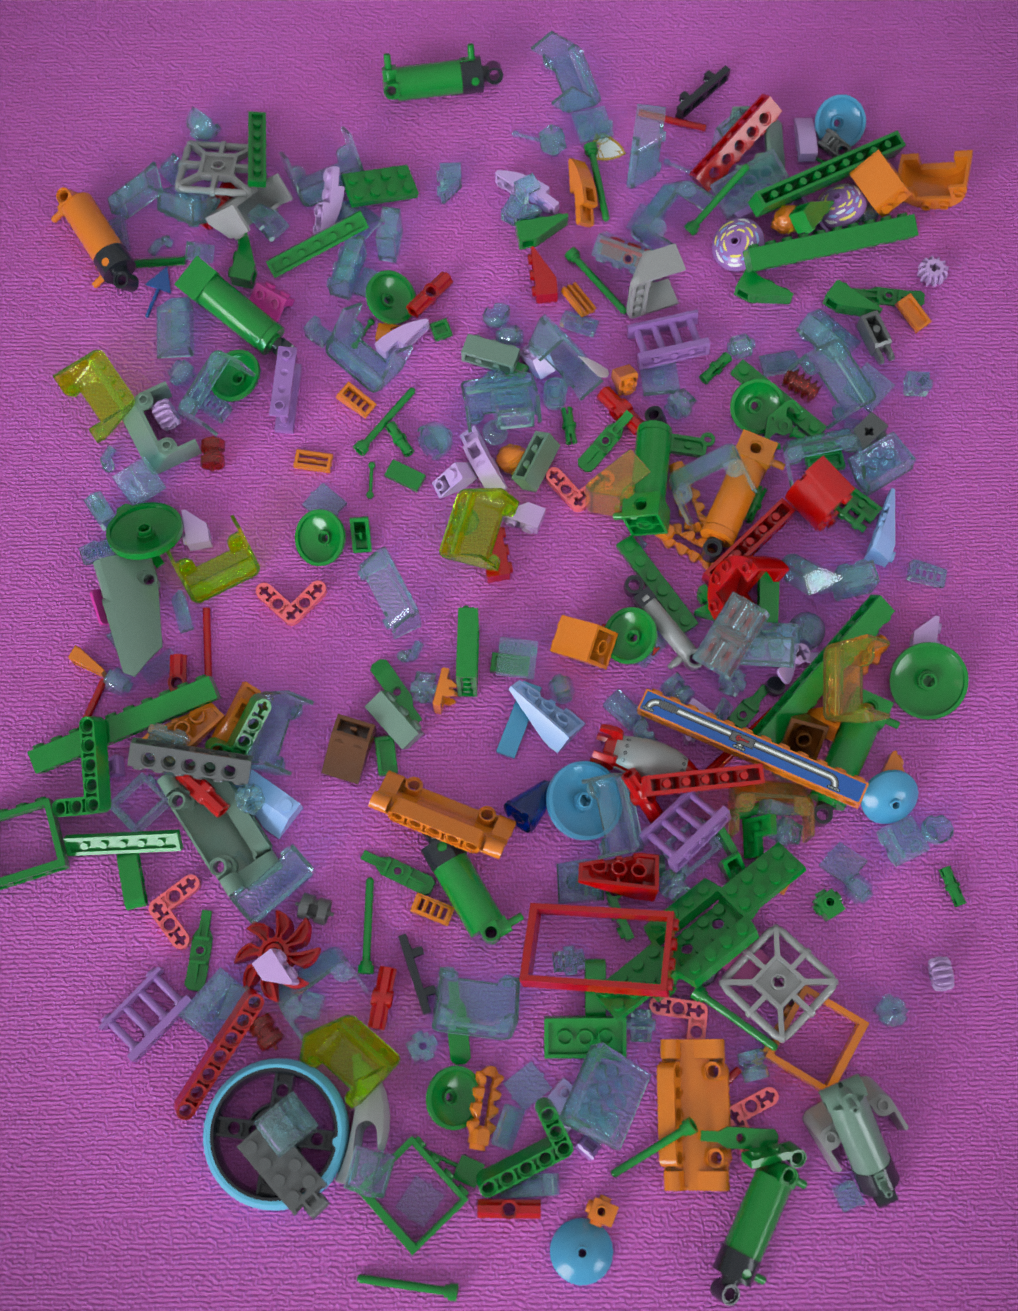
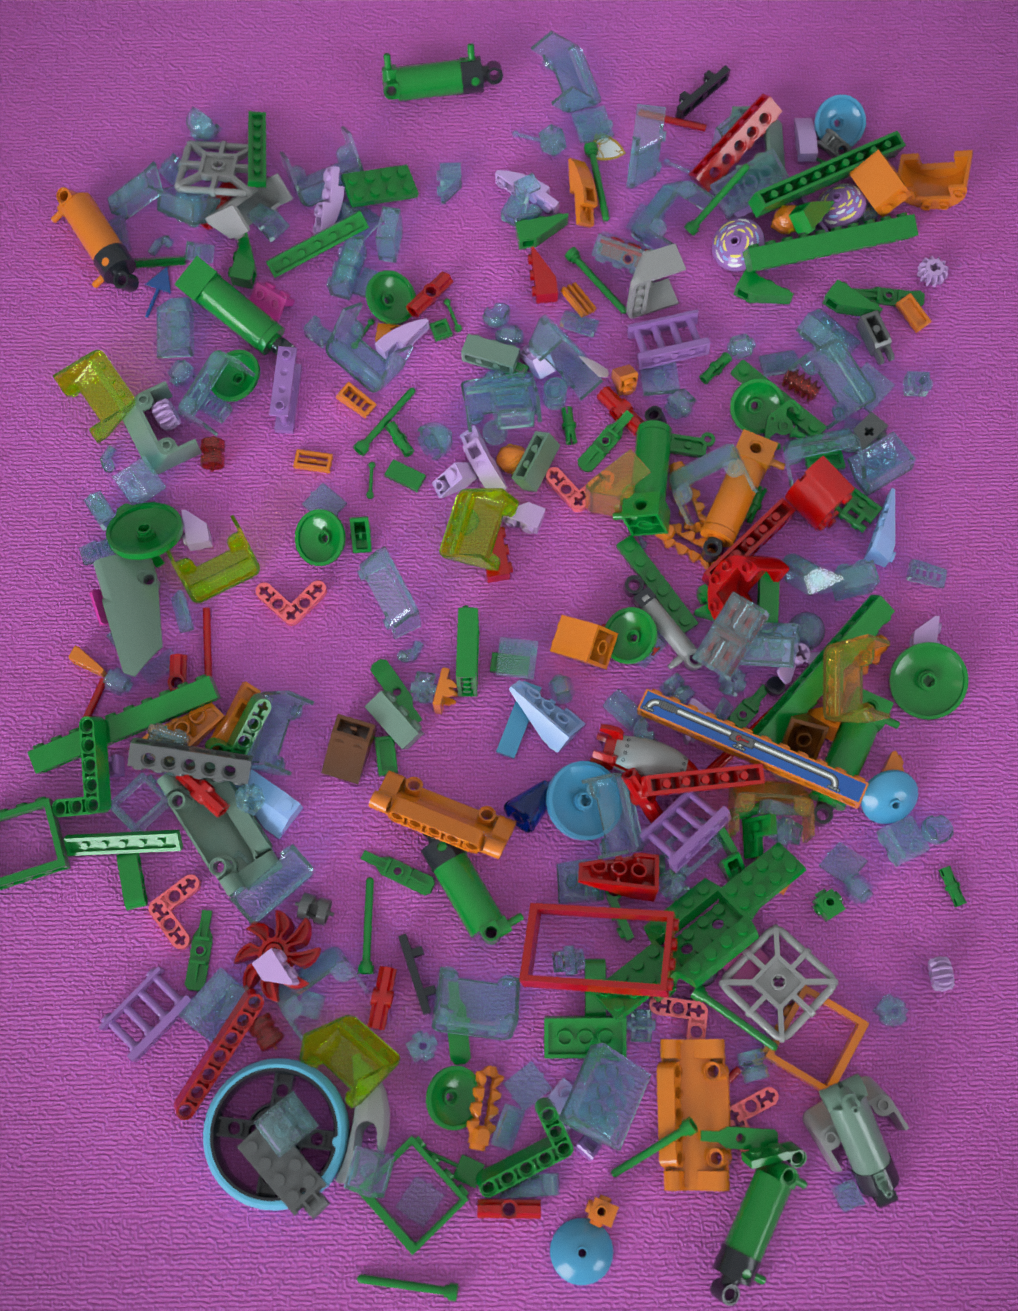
(414, 909): orange slope -> none
(458, 328): none -> green hinge

